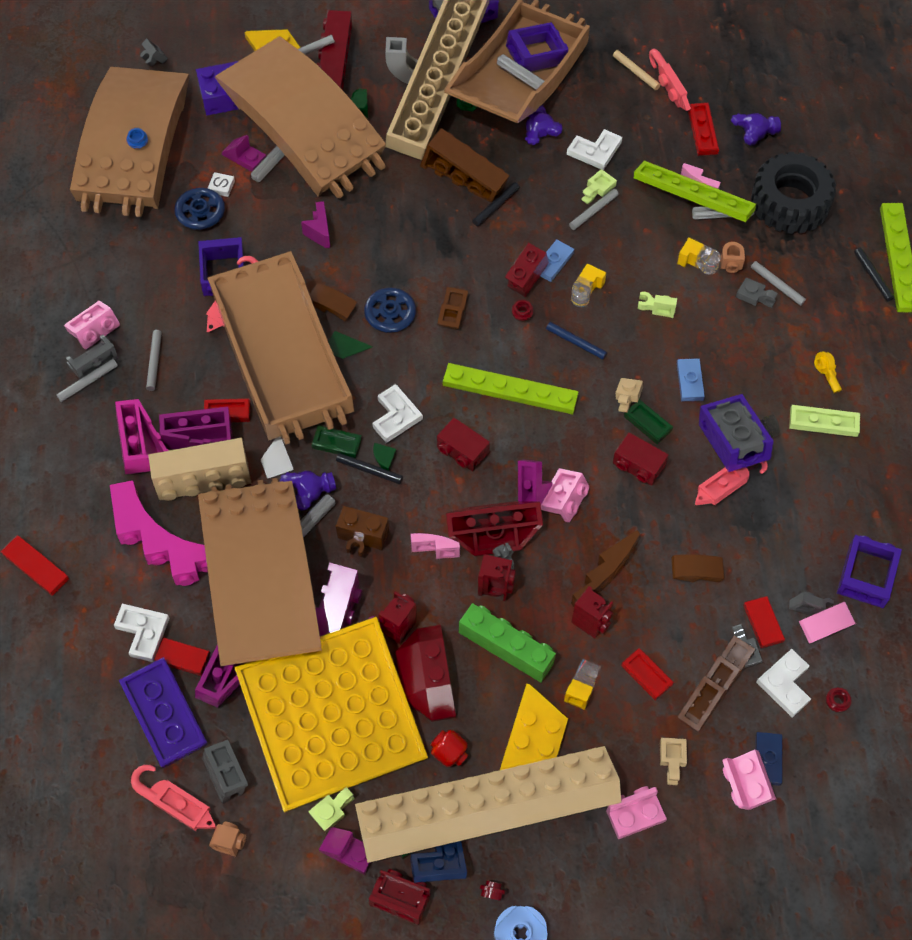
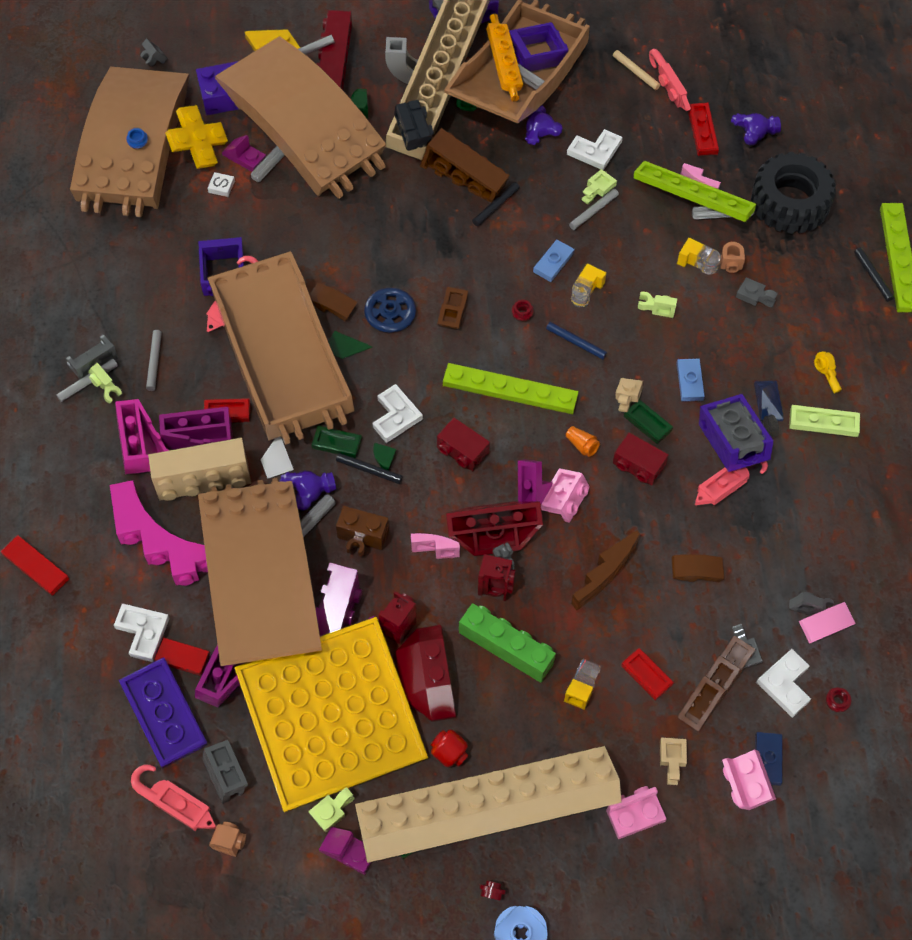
(92, 323): bright pink bracket -> none
(101, 378): none -> yellowish green plate
(196, 136): none -> yellow plate
(199, 203): dark blue plate -> none
(317, 228): magenta slope -> none
(400, 896): dark red hinge -> none
(413, 125): none -> black brick
(443, 864): dark blue plate -> none
(504, 57): none -> light orange plate
(527, 269): dark red hinge -> none
(536, 731): yellow wing -> none
(583, 441): none -> orange cone
(592, 613): dark red hinge -> none
(763, 622): red tile -> none
(768, 399): none -> dark blue slope
(778, 283): light grey bar -> none
(861, 590): dark purple window -> none

